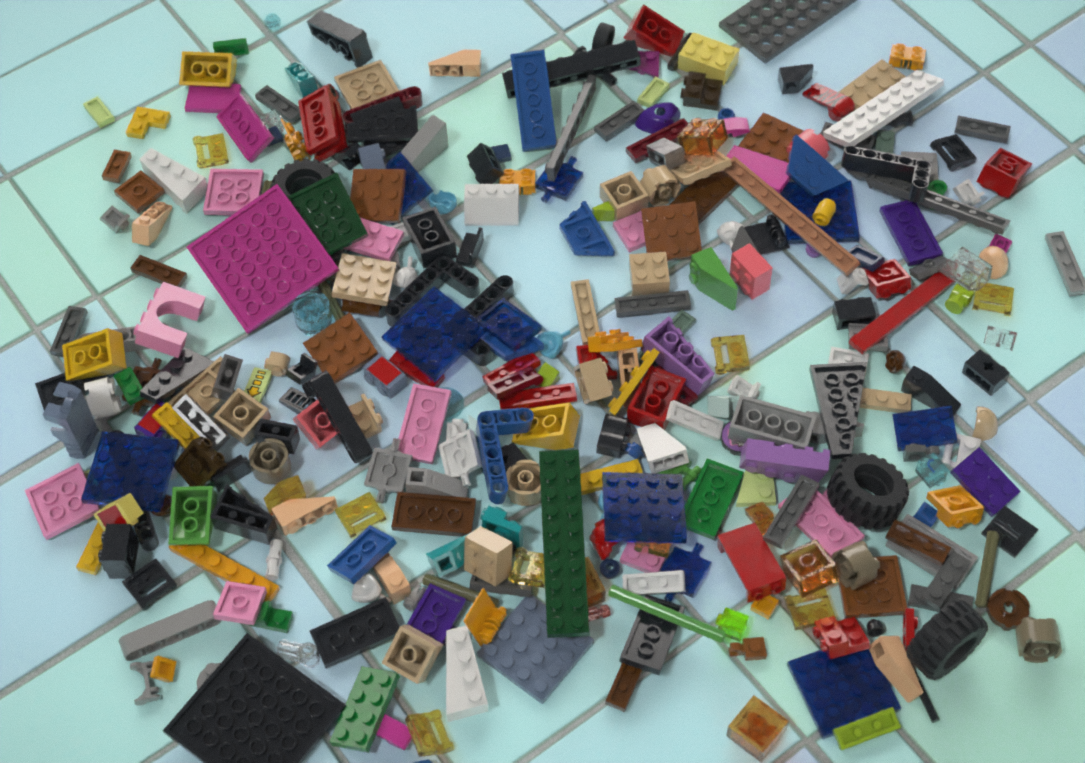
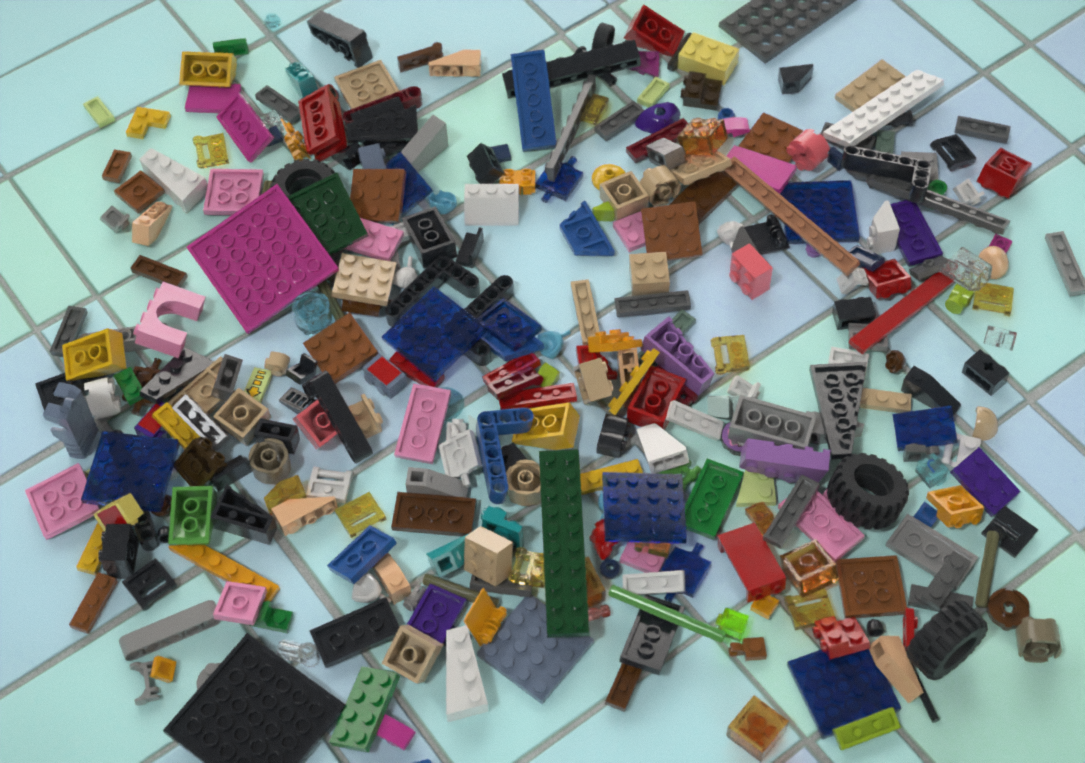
(93, 603): none -> dark orange plate
(163, 534): none -> black hinge
(274, 560): white pin -> none
(328, 488): none -> white plate
(388, 470): light grey plate -> none
(420, 57): none -> reddish brown plate
(424, 736): clear yellow plate -> none
(595, 109): none -> clear yellow slope
(605, 173): none -> yellow dish
(634, 450): blue plate -> none
(712, 278): bright green slope -> none
(811, 169): blue wing -> none
(824, 212): yellow brick -> none
(835, 158): none -> dark blue tile
(837, 103): red door -> none
(855, 565): dark tan brick -> none
(883, 230): none -> white slope
(902, 52): light orange hinge -> none
(918, 543): reddish brown plate -> none

